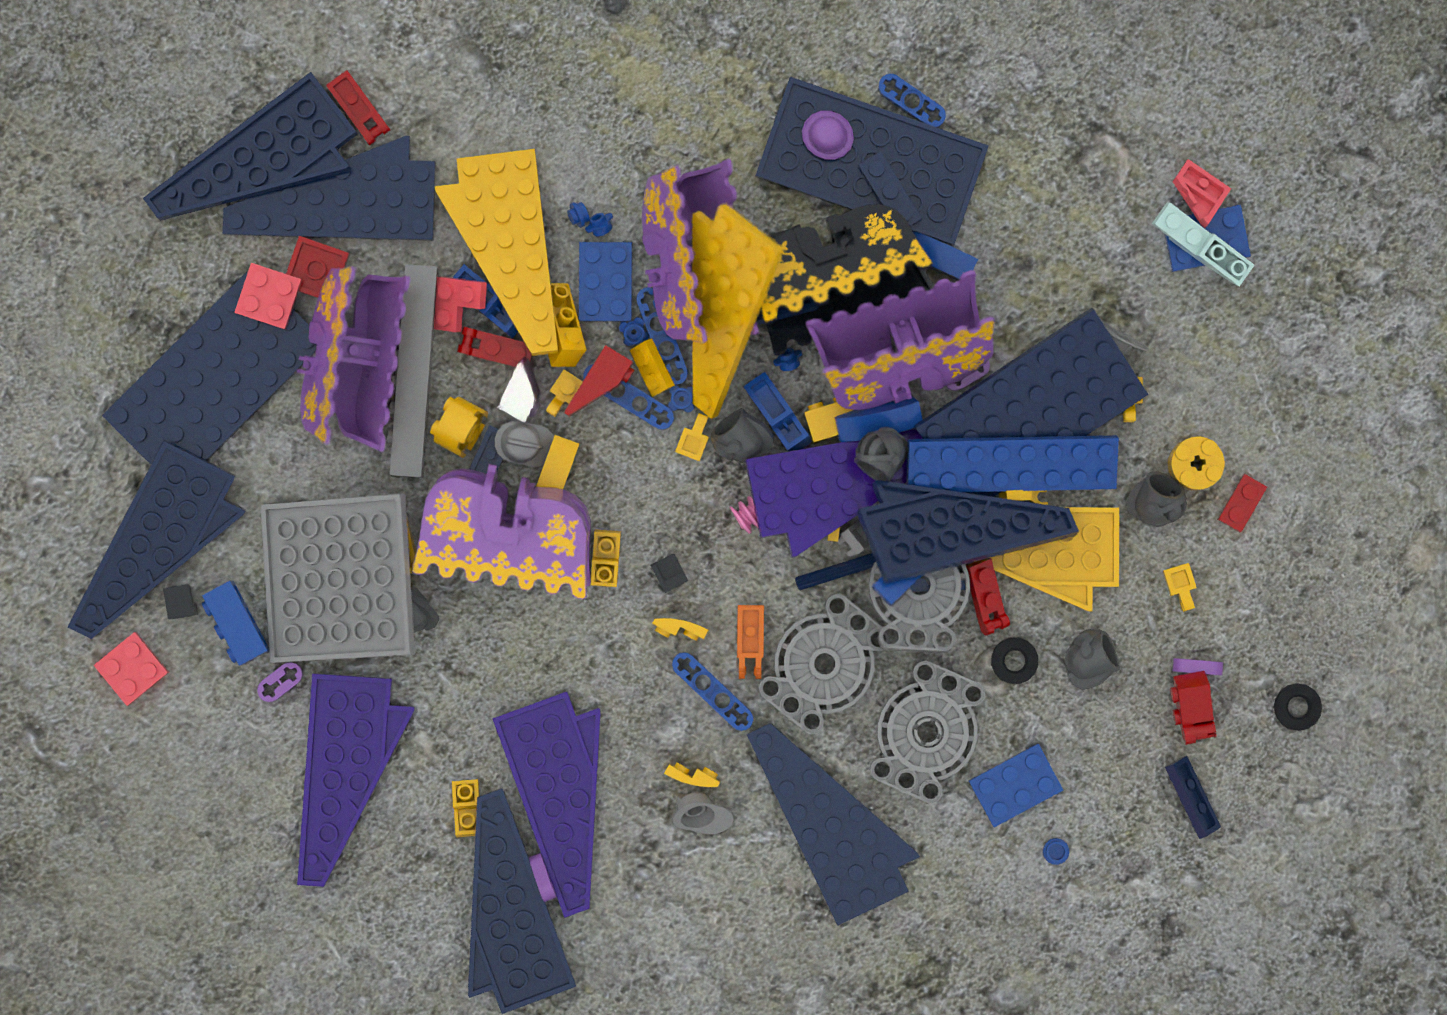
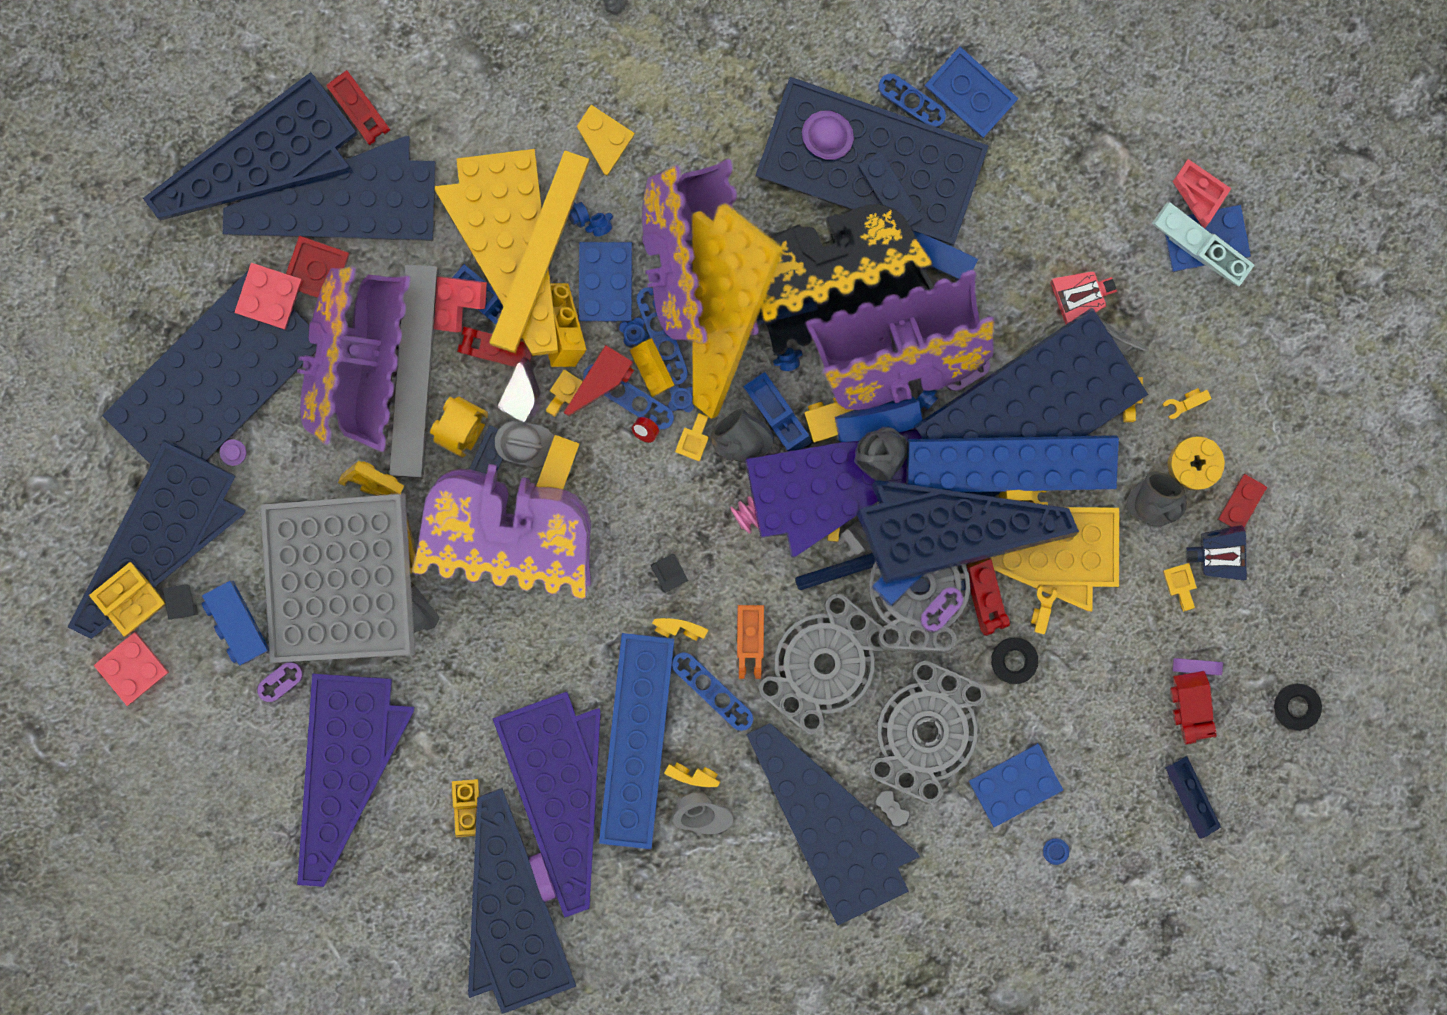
(127, 599): none -> yellow slope
(233, 452): none -> medium lavender plate
(371, 480): none -> yellow wing
(539, 251): none -> yellow tile
(604, 137): none -> yellow wing
(605, 558): yellow slope -> none
(636, 741): none -> blue plate
(645, 429): none -> red tile
(888, 805): none -> light grey piece
(927, 399): none -> blue plate
(946, 614): none -> medium lavender beam
(971, 92): none -> blue plate
(1041, 616): none -> yellow plate
(1080, 293): none -> torso
(1091, 659): dark grey helmet -> none
(1192, 400): none -> yellow plate
(1221, 553): none -> dark blue torso

